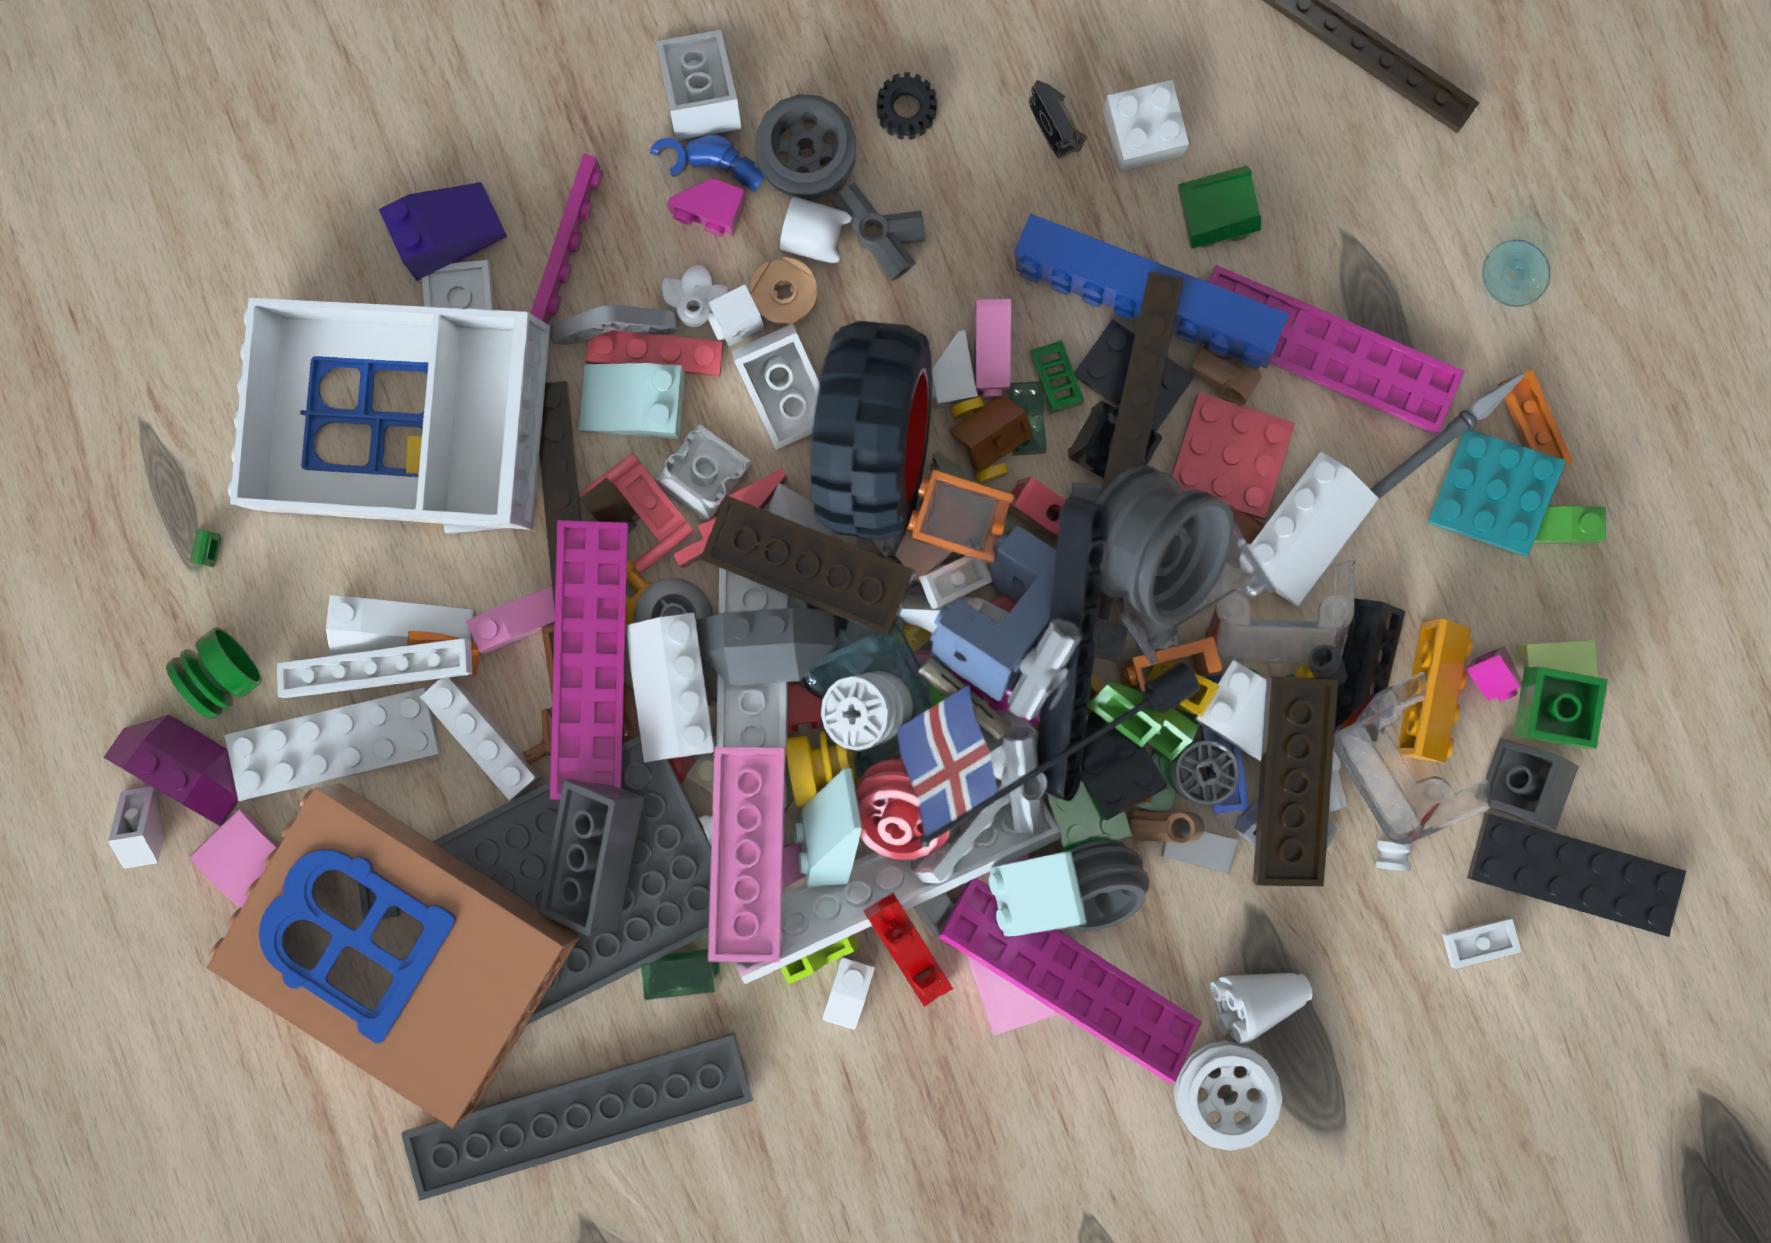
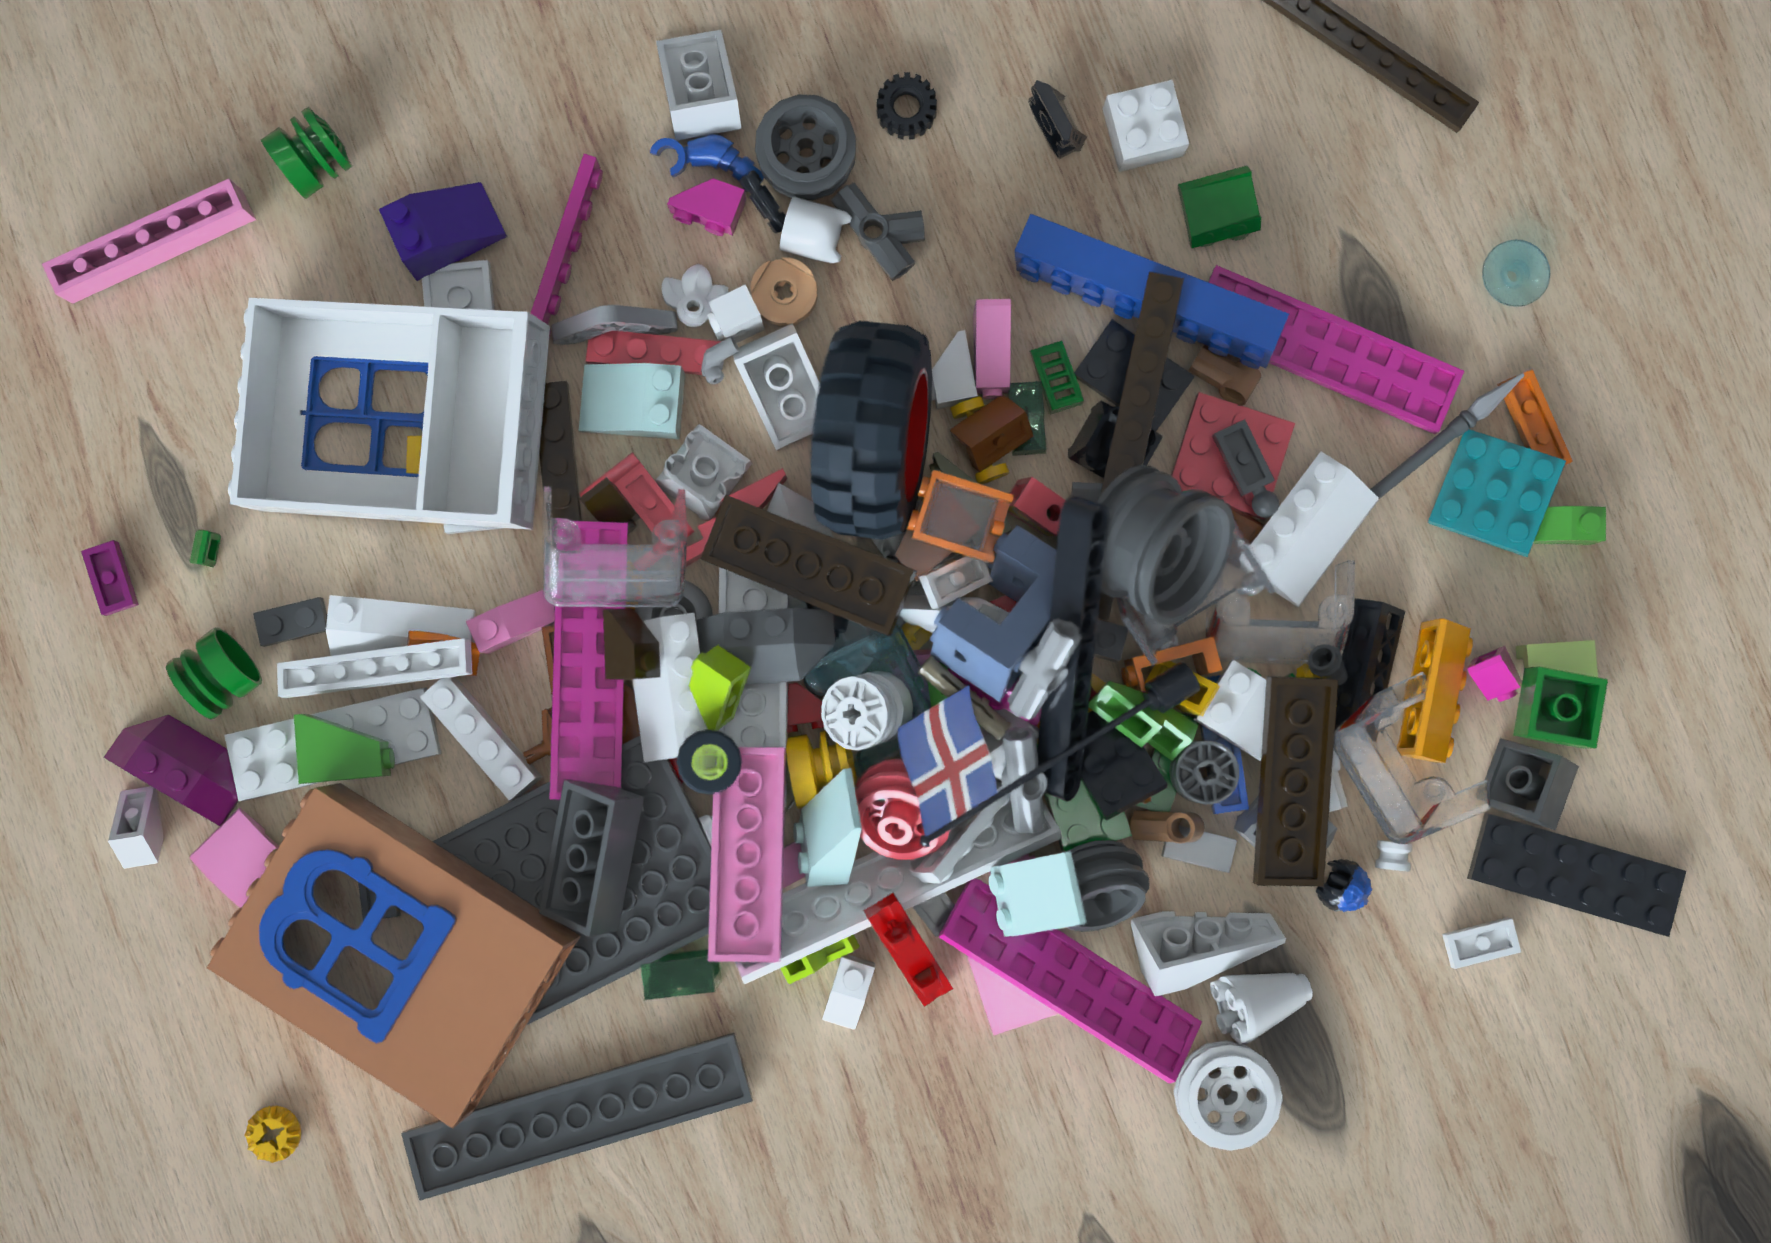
(109, 578): none -> magenta plate
(149, 241): none -> bright pink brick
(275, 1118): none -> yellow gear
(291, 621): none -> dark grey plate
(307, 152): none -> green wheel
(338, 752): none -> bright green slope
(613, 572): none -> clear windscreen
(629, 646): none -> dark brown slope
(713, 751): none -> black wheel
(714, 359): none -> light grey arm
(718, 685): none -> lime slope
(763, 200): none -> black axle
(1191, 949): none -> white wedge
(1247, 466): none -> dark grey plate
(1345, 887): none -> piece

